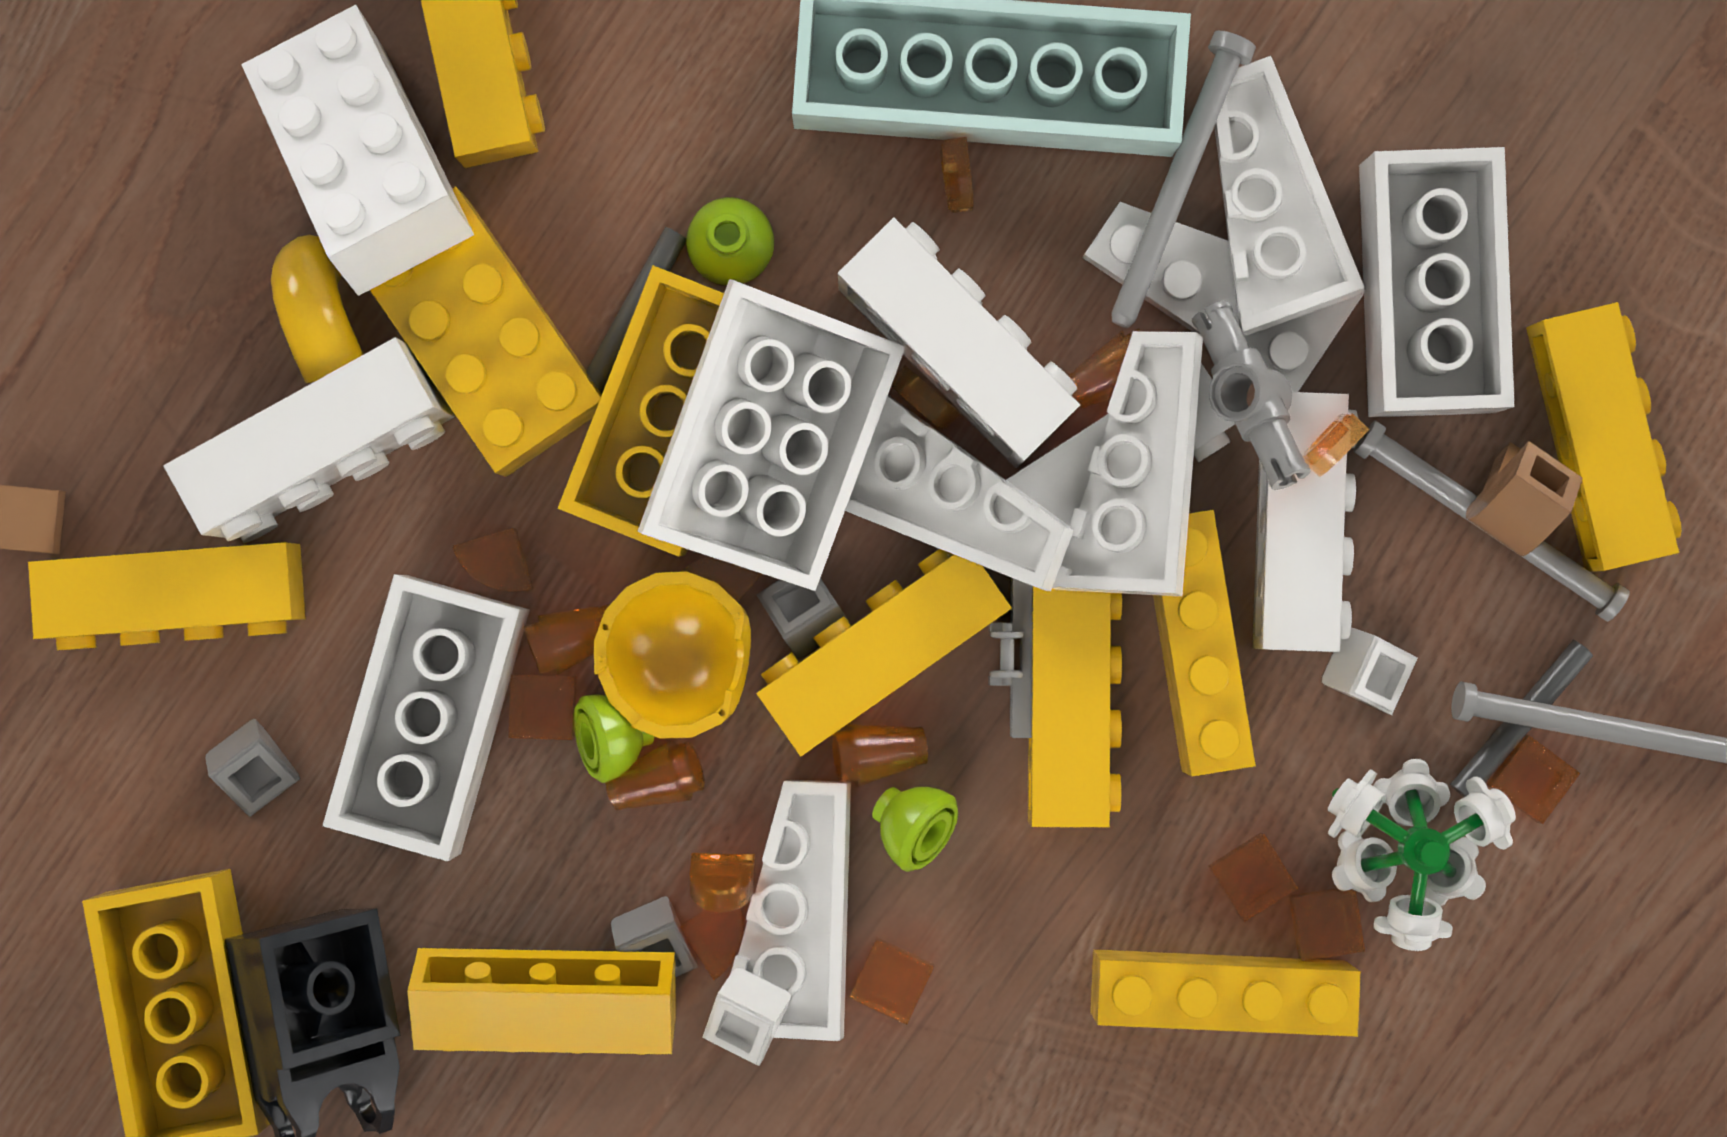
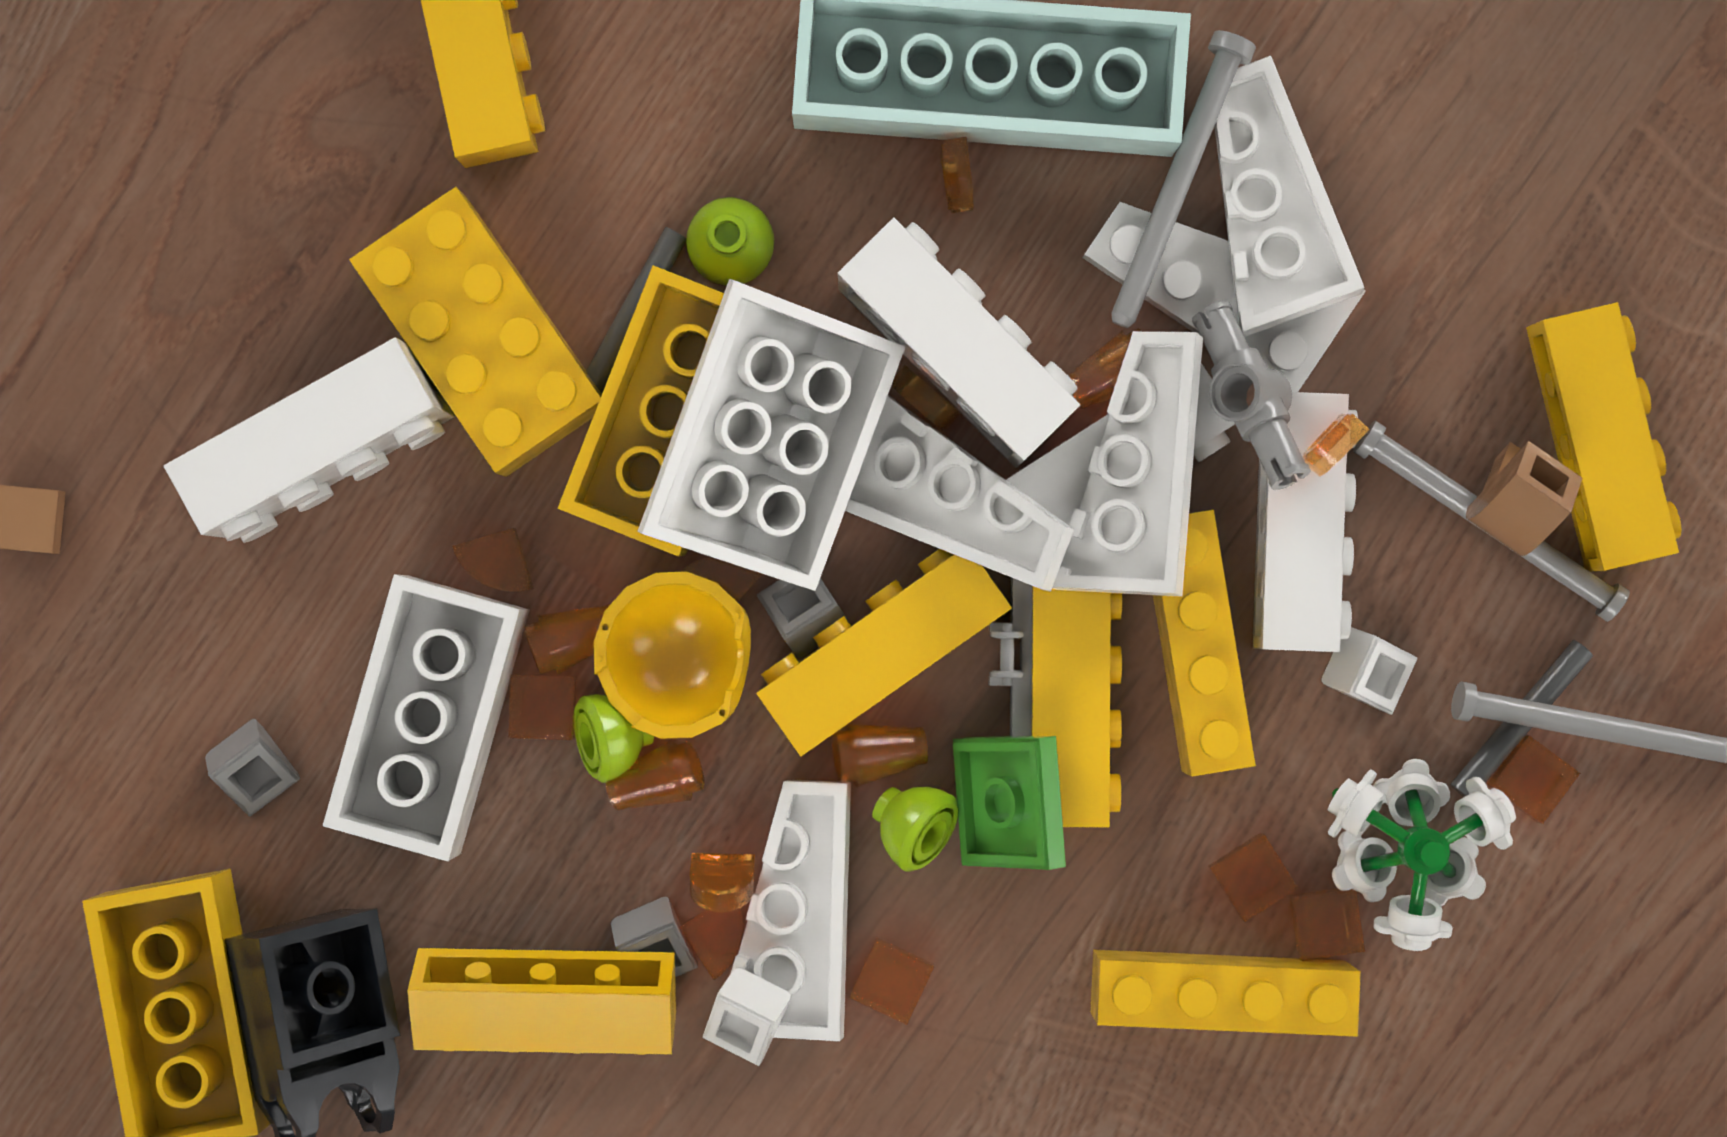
(167, 592): yellow brick -> none
(312, 309): yellow cylinder -> none
(356, 151): white brick -> none
(1009, 802): none -> bright green tile
(1436, 282): white brick -> none

